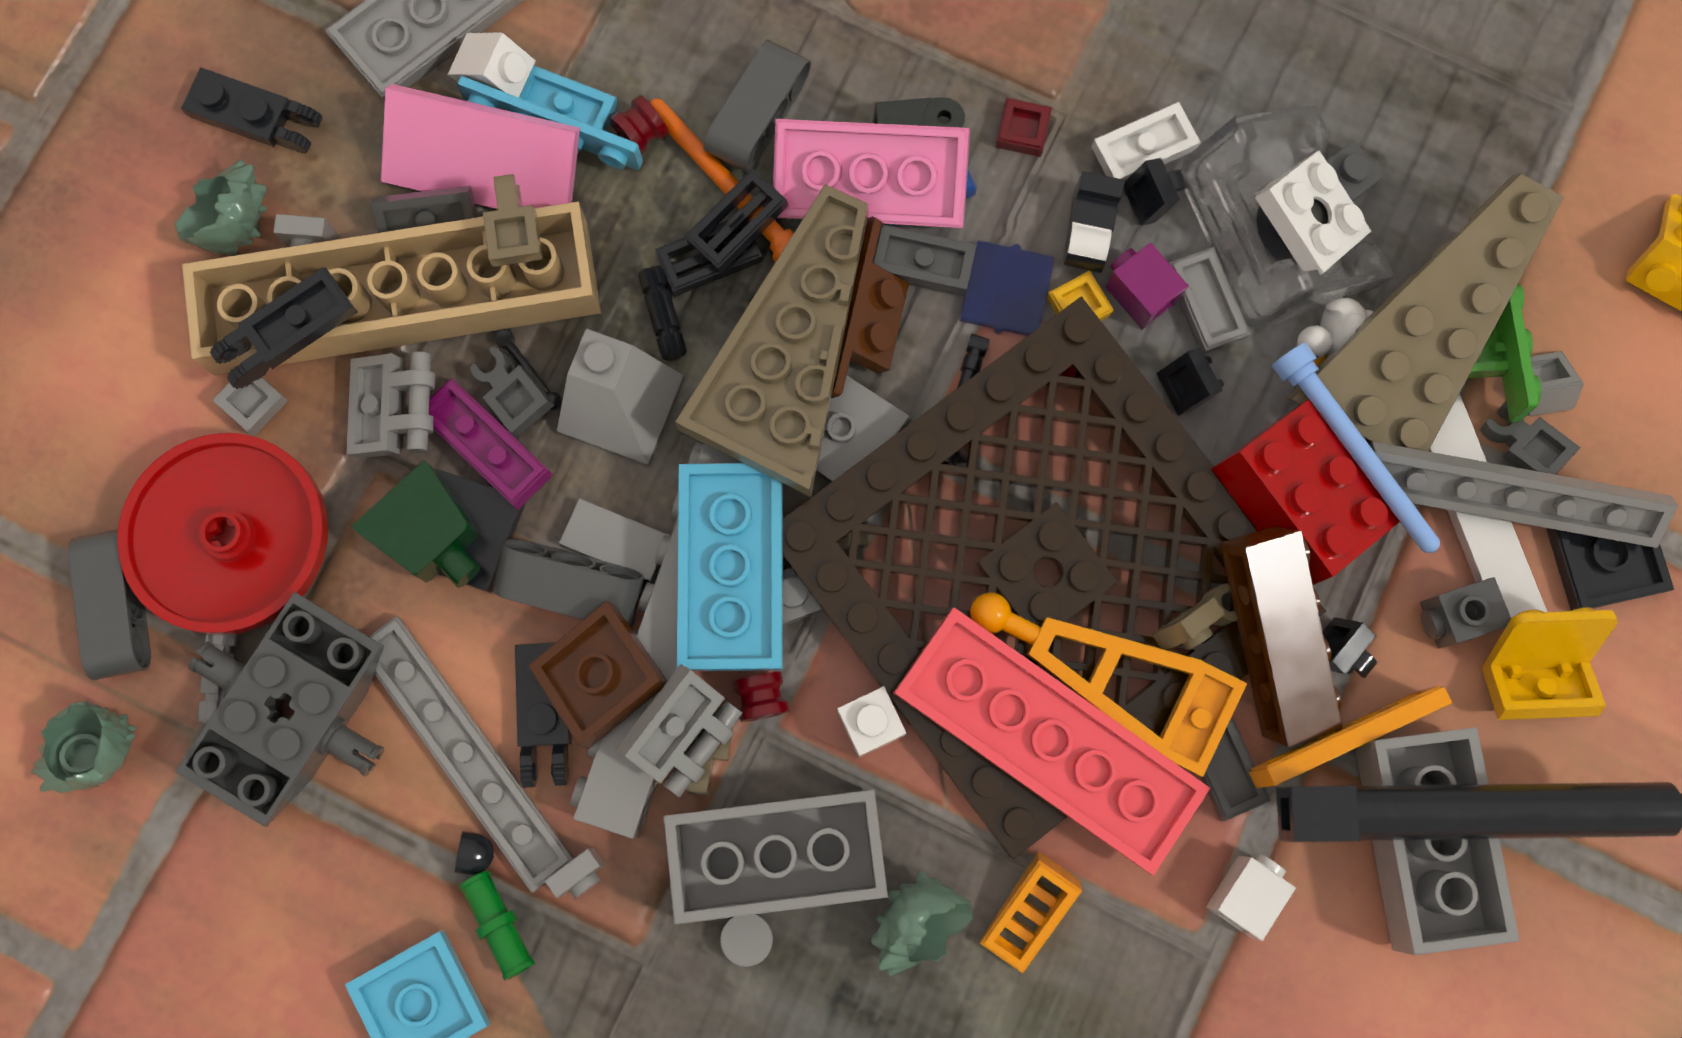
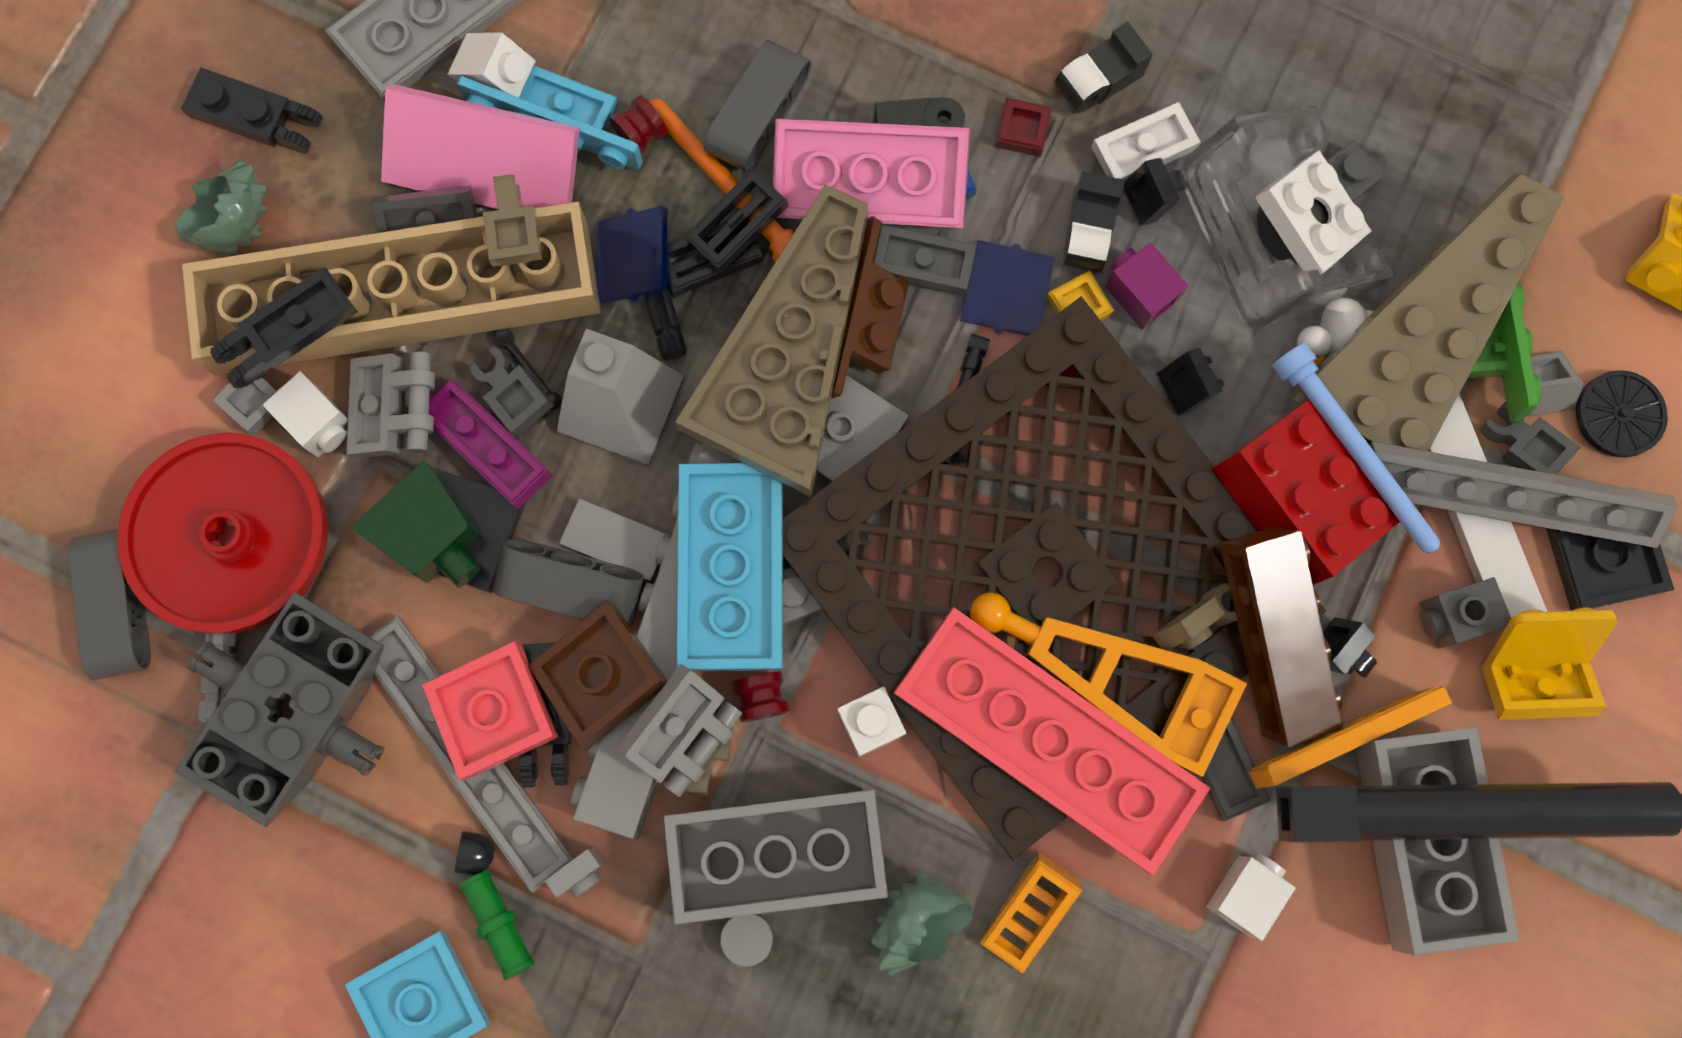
(82, 747): sand green hair -> none
(303, 230): light grey plate -> none
(308, 415): none -> white brick
(490, 711): none -> coral plate
(632, 255): none -> clear blue piece
(1104, 69): none -> pearl dark grey leg
(1210, 302): light grey tile -> none
(1621, 413): none -> black wheel

